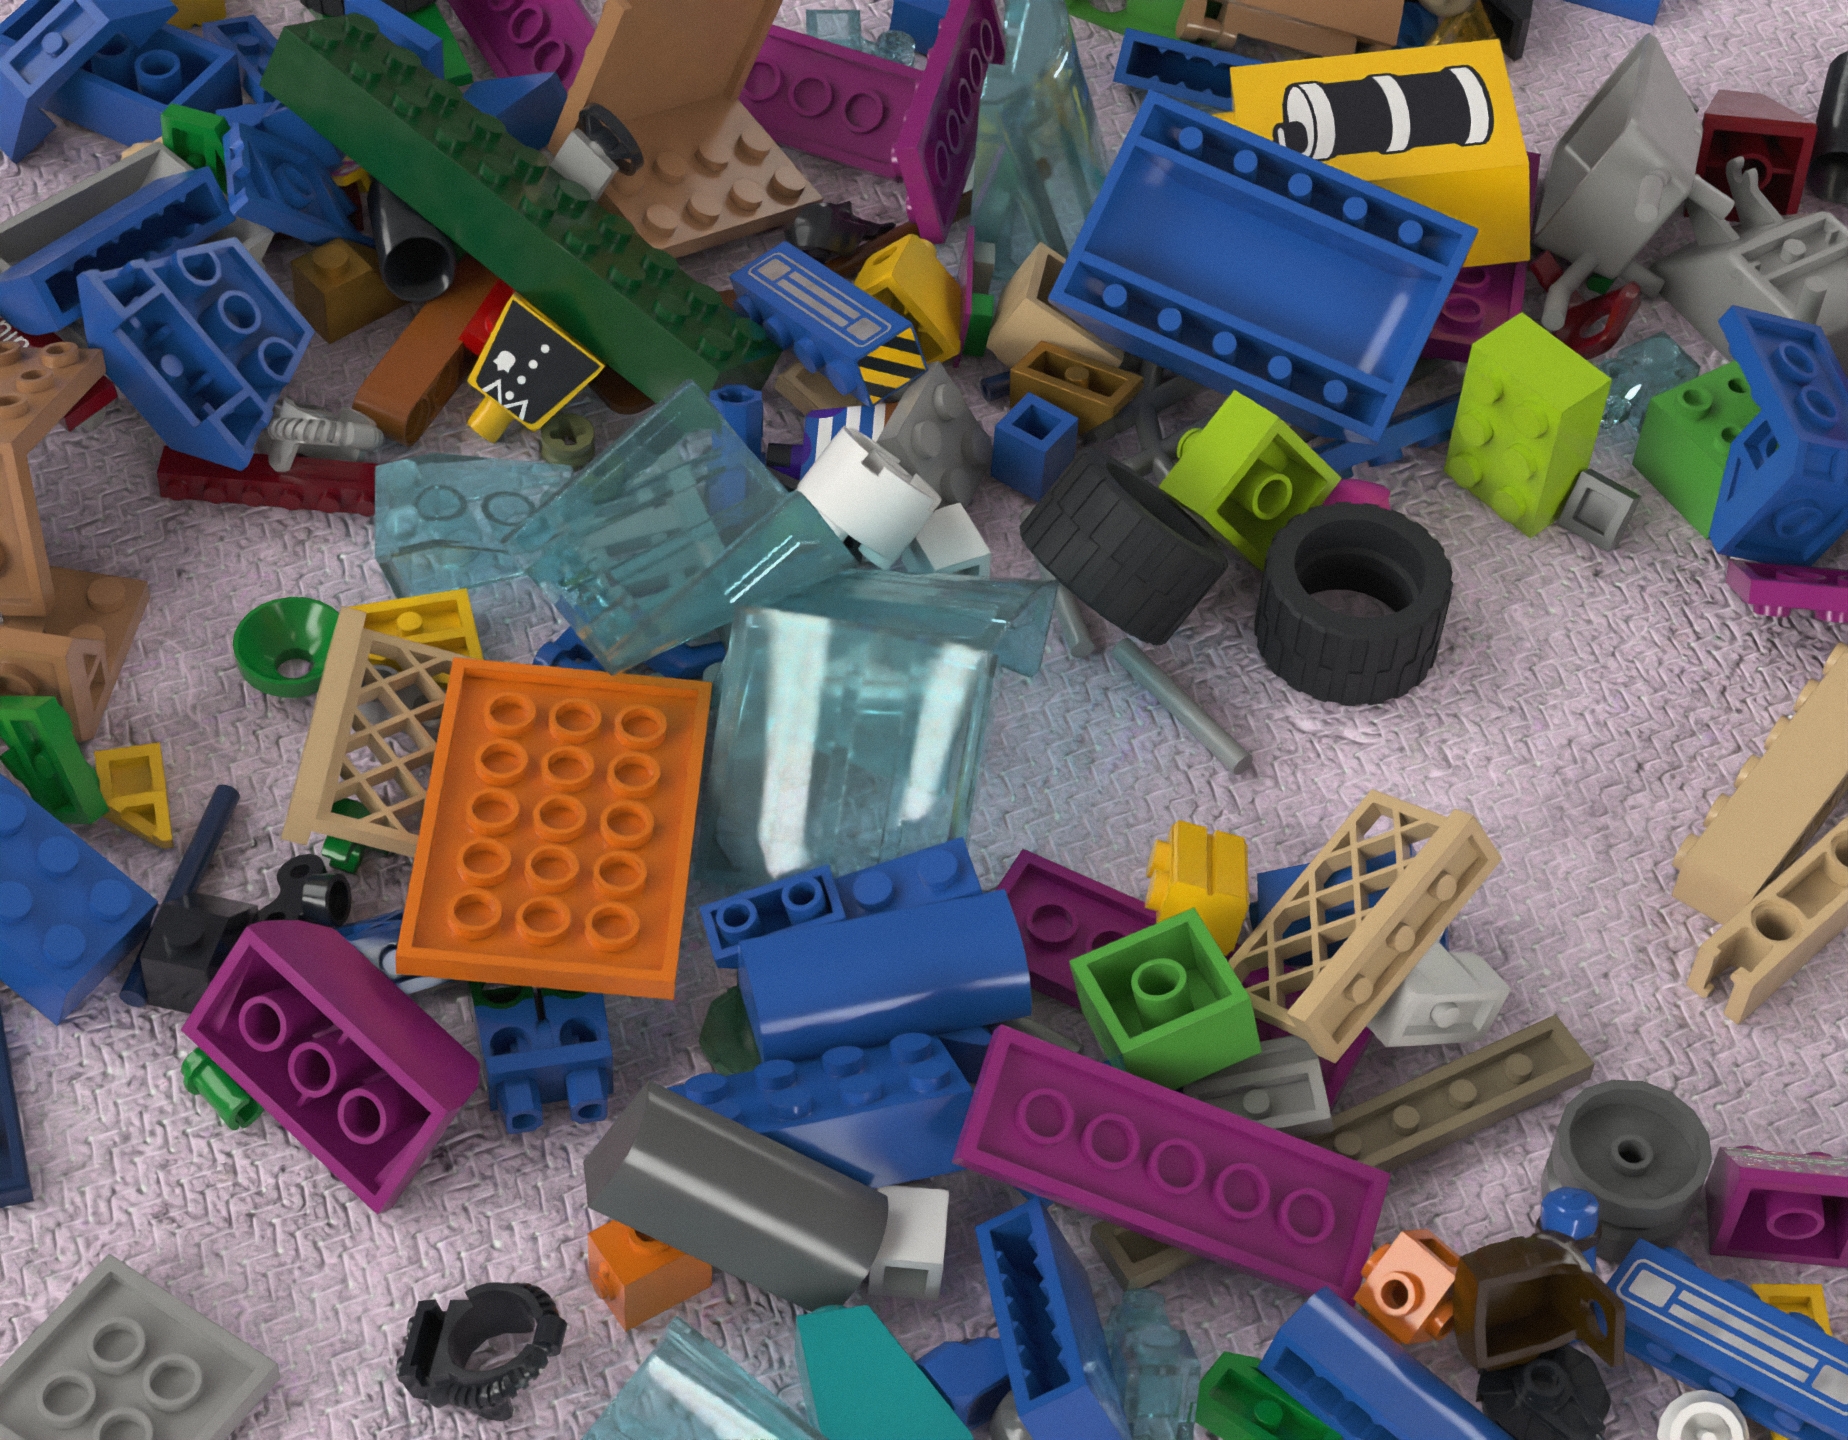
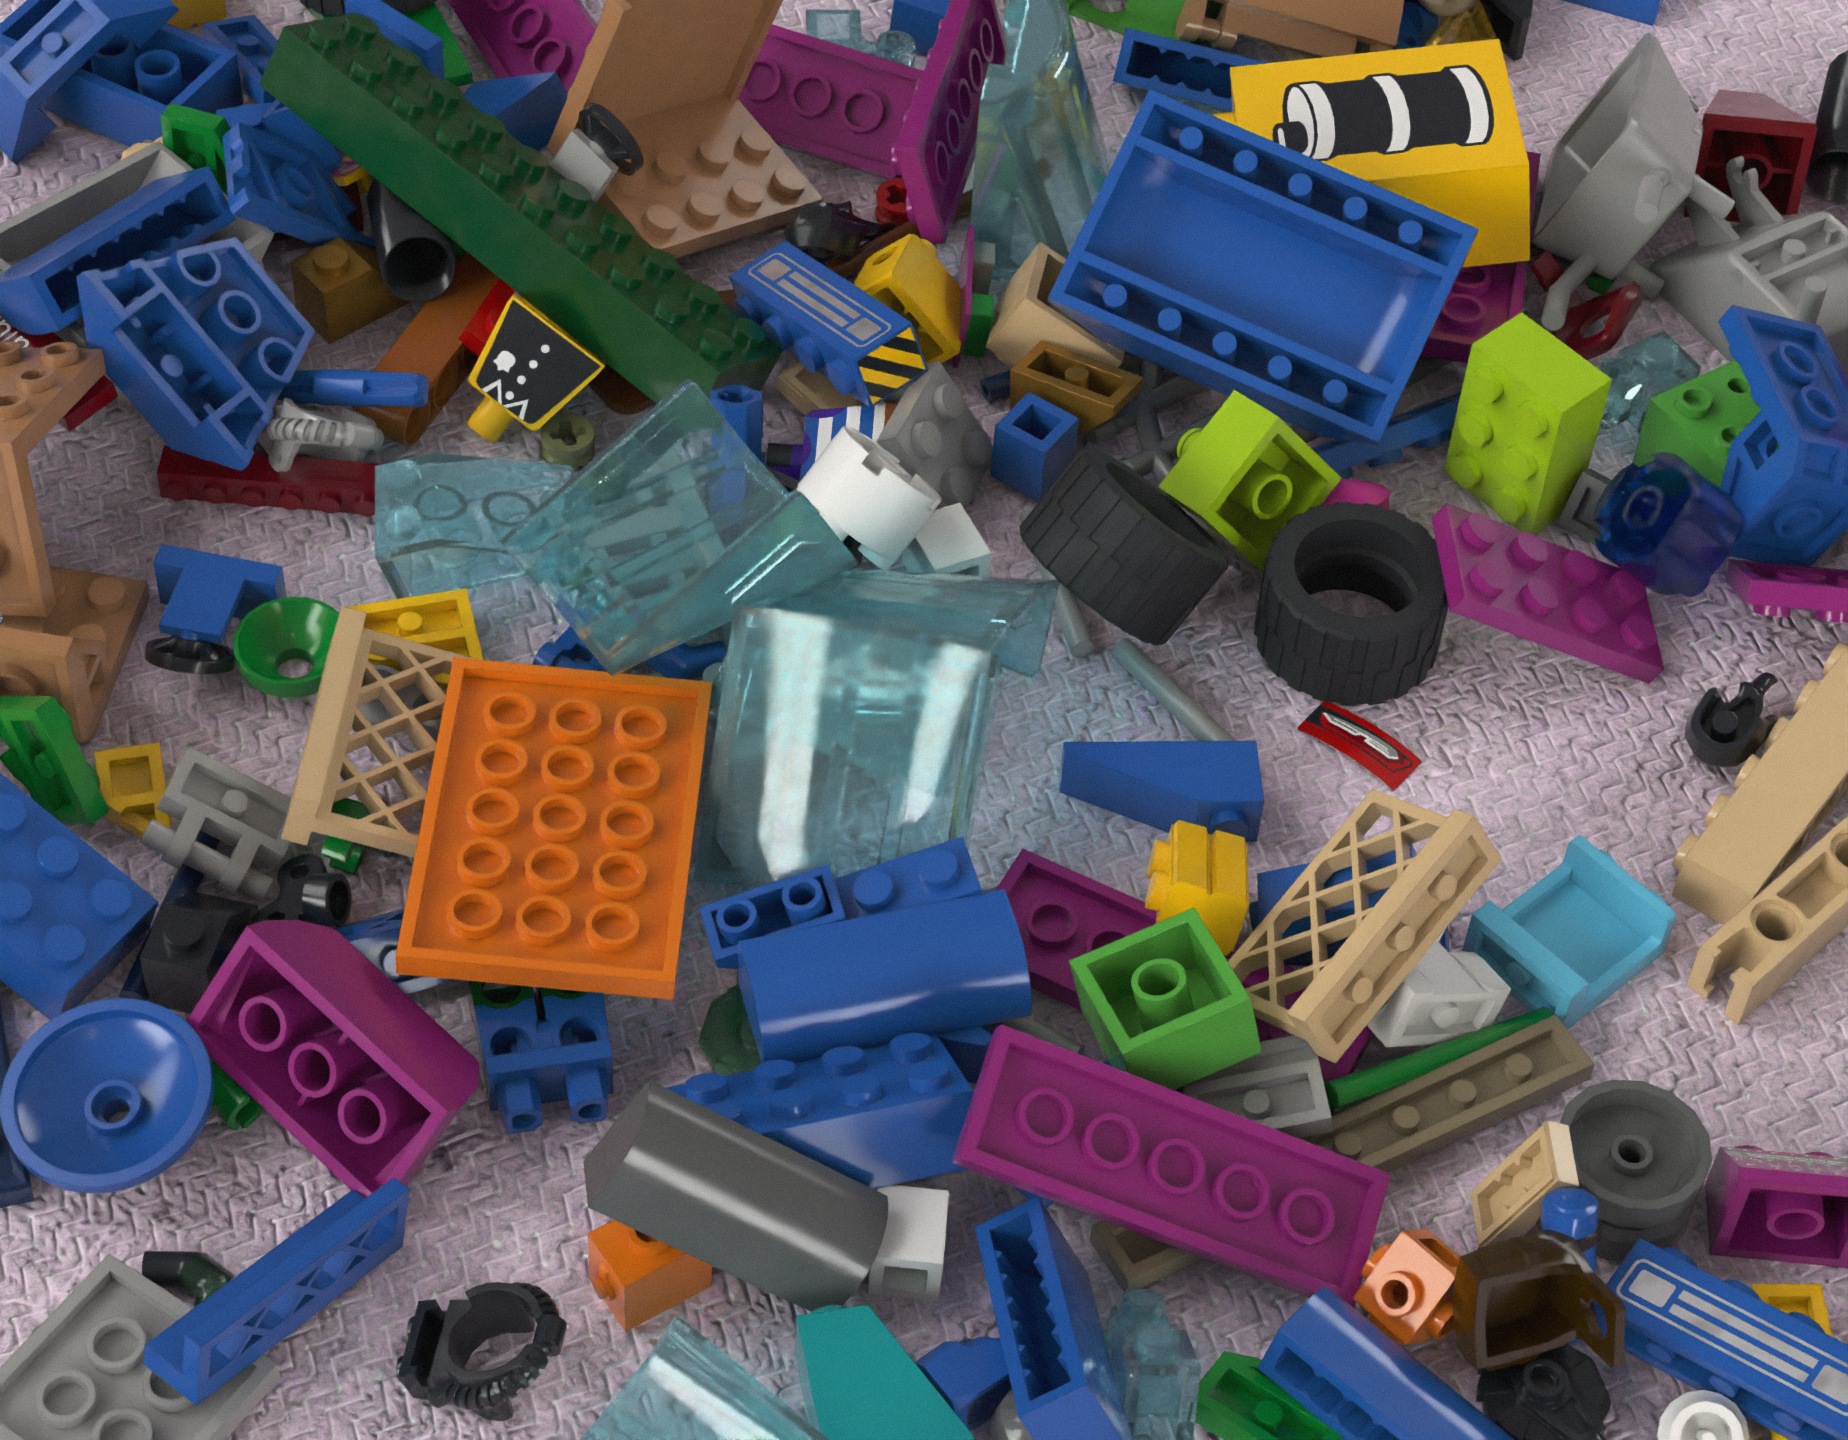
(86, 1070): none -> blue dish
(186, 1270): none -> arm
(201, 600): none -> blue piece
(229, 808): none -> light grey plate
(279, 1292): none -> blue fence
(357, 388): none -> blue axle
(886, 195): none -> red bush
(1169, 782): none -> blue slope
(1361, 742): none -> sticker
(1418, 1063): none -> green bar
(1511, 1195): none -> tan plate
(1546, 593): none -> magenta plate
(1573, 934): none -> medium azure panel
(1667, 525): none -> clear blue brick
(1733, 730): none -> black piece

